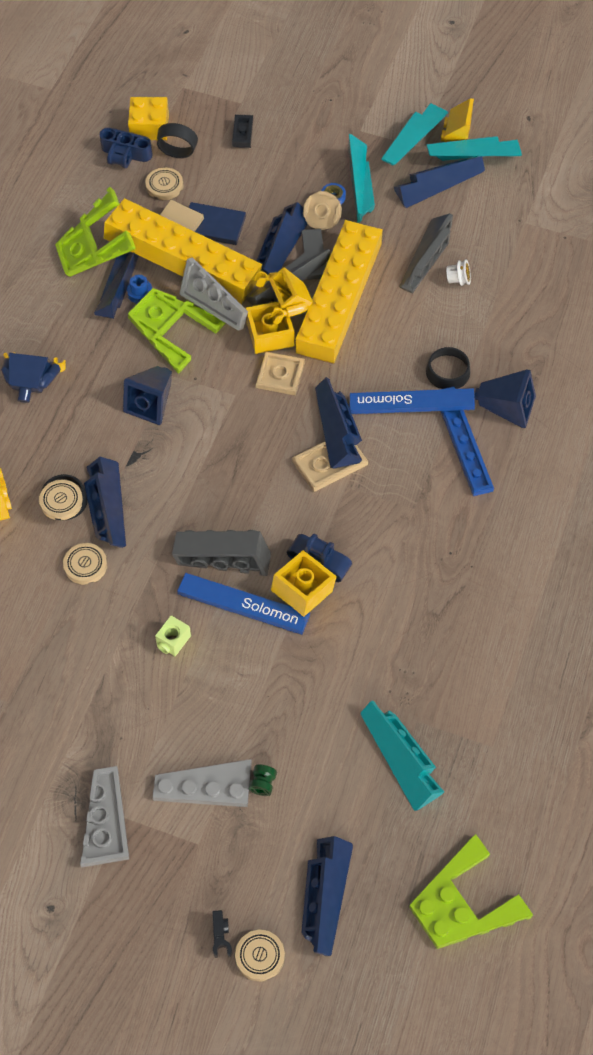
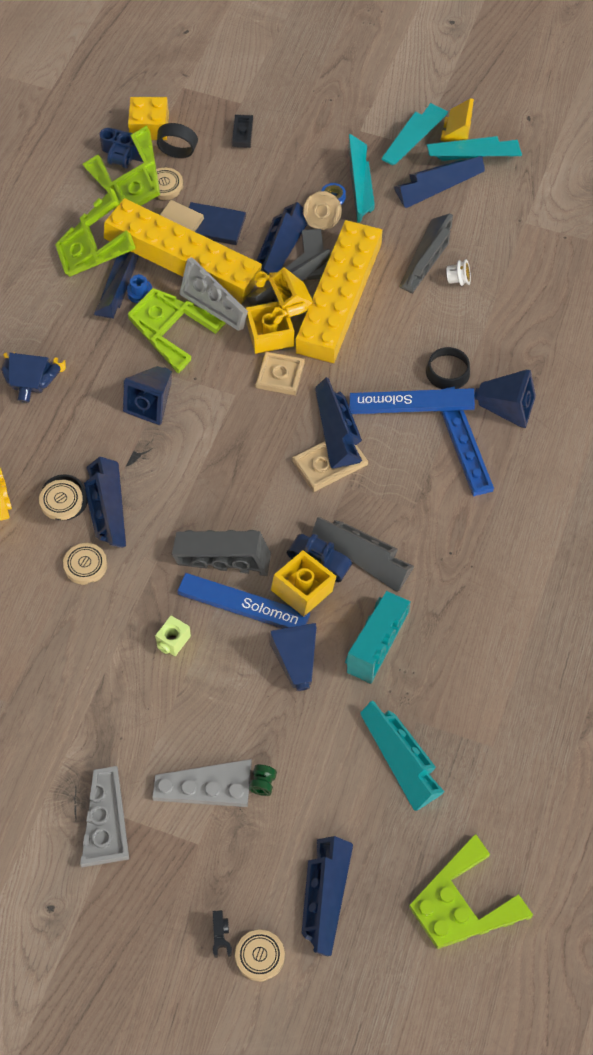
(137, 185): none -> lime wing
(295, 653): none -> dark blue slope
(365, 551): none -> dark grey wedge
(377, 636): none -> teal wedge

